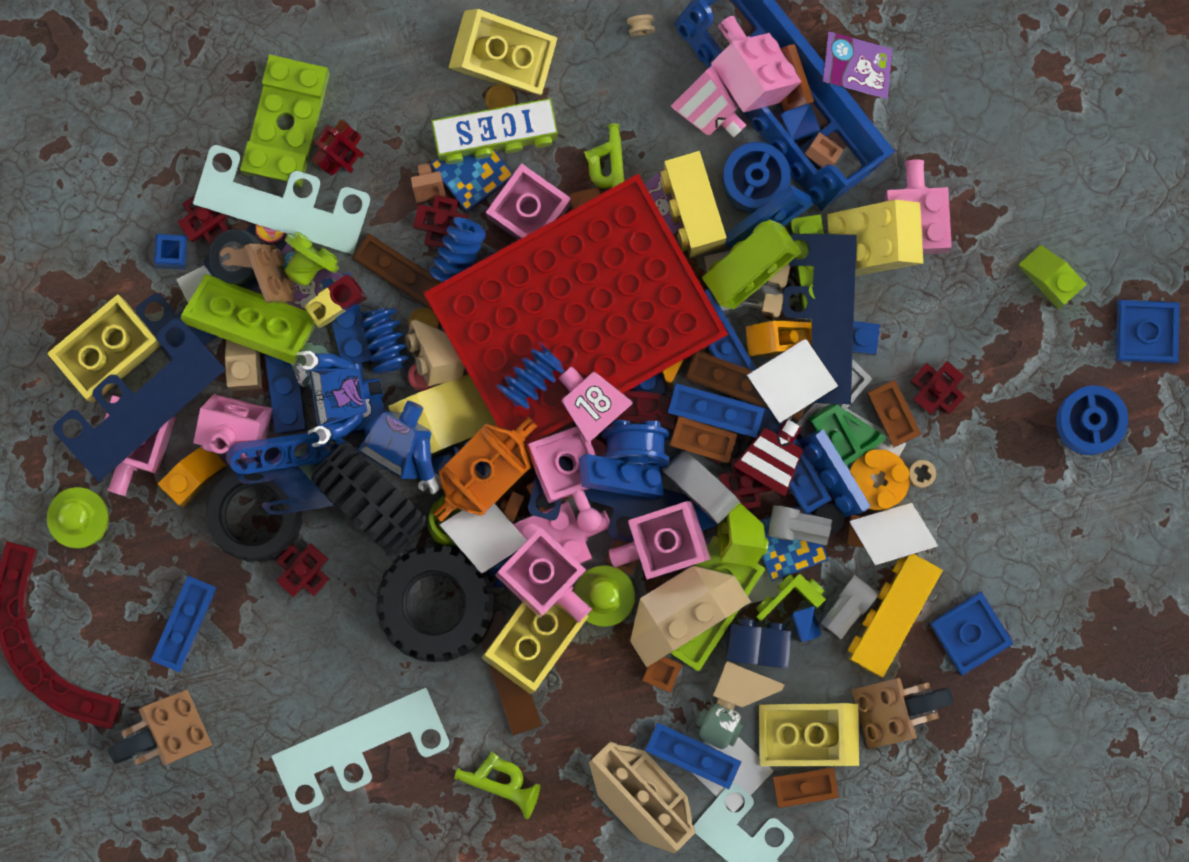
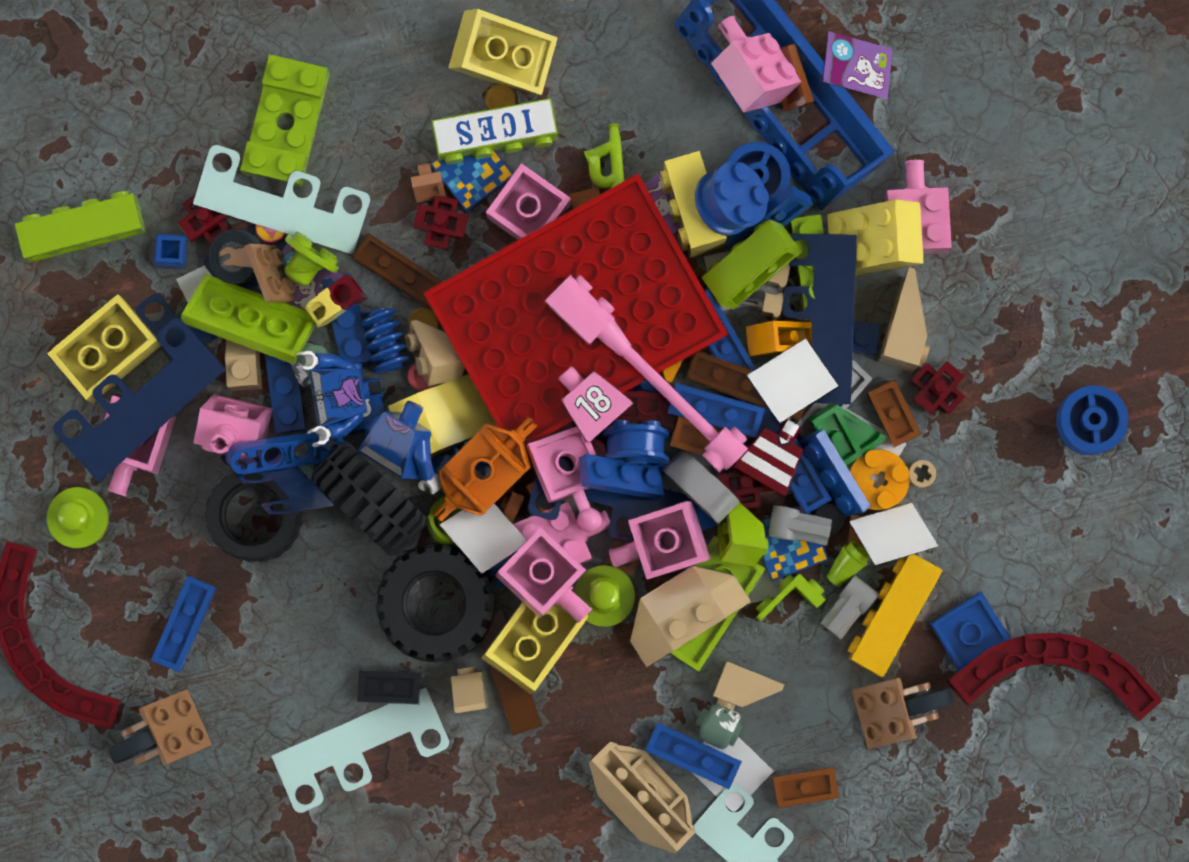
(80, 227): none -> lime brick
(191, 476): light orange slope -> none
(302, 569): dark red piece -> none
(335, 146): dark red piece -> none
(389, 687): none -> black plate
(459, 250): blue piece -> none
(468, 690): none -> tan slope
(524, 798): lime piece -> none
(531, 377): blue piece -> none
(594, 320): none -> bright pink bar
(641, 25): tan bush -> none
(663, 673): dark orange plate -> none
(709, 105): bright pink torso -> none
(731, 198): none -> blue wheel
(758, 645): dark blue brick -> none
(801, 122): blue slope -> none
(806, 624): blue slope -> none
(809, 734): light yellow slope -> none
(823, 151): nougat tile -> none
(848, 563): none -> lime cone
(906, 332): none -> tan slope
(1052, 276): lime slope -> none
(1057, 650): none -> dark red plate
(1147, 331): blue tile -> none

